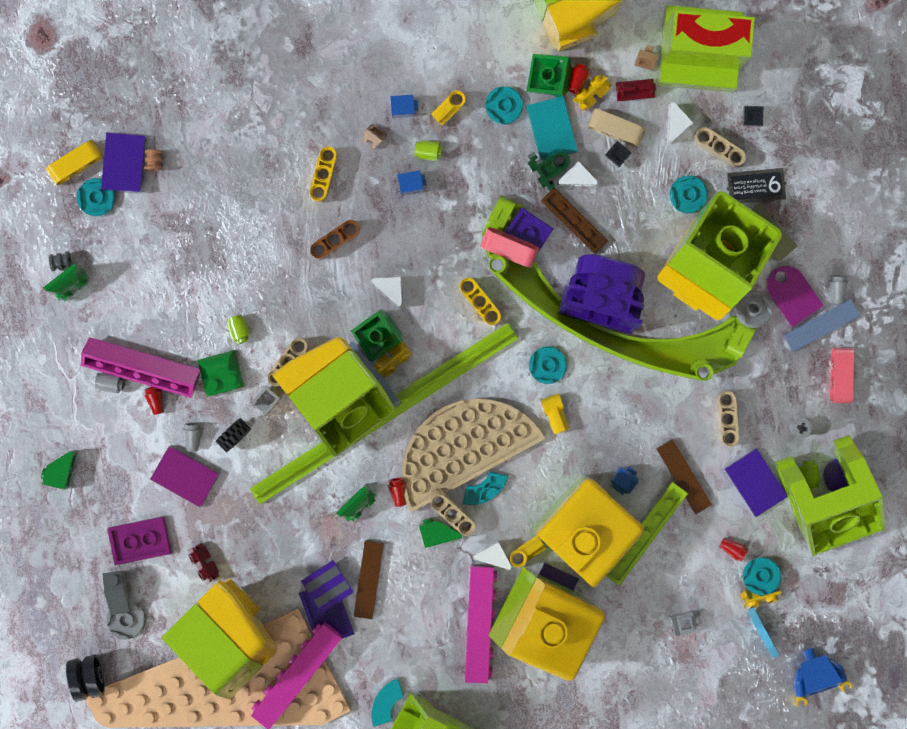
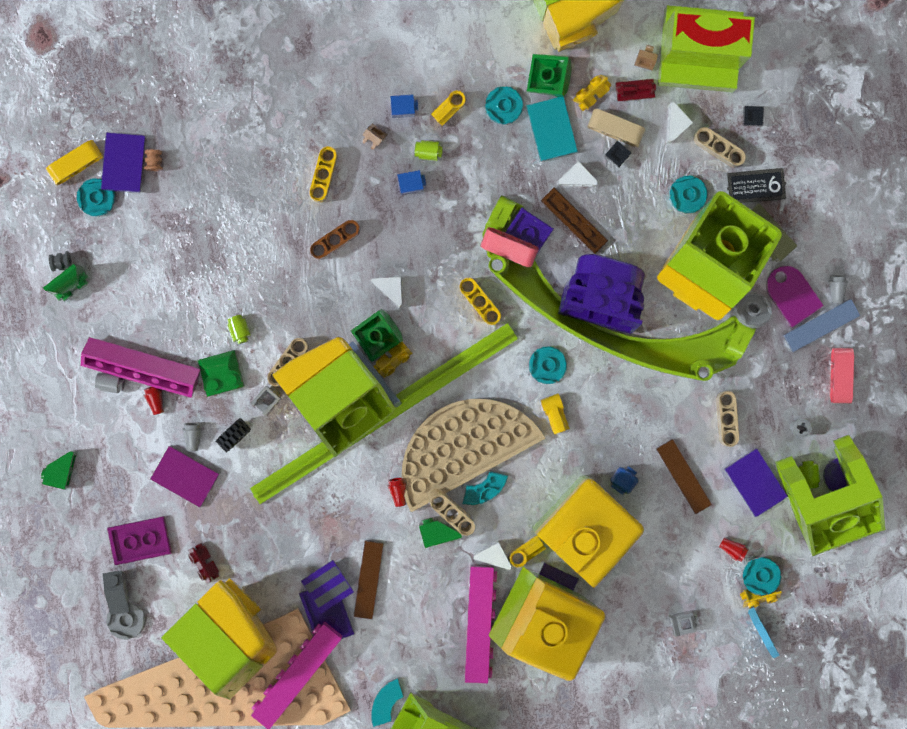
(85, 678): black wheel -> none
(356, 503): green slope -> none
(547, 167): dark green pin -> none
(578, 77): red cone -> none
(652, 526): lime plate -> none
(817, 676): blue torso -> none

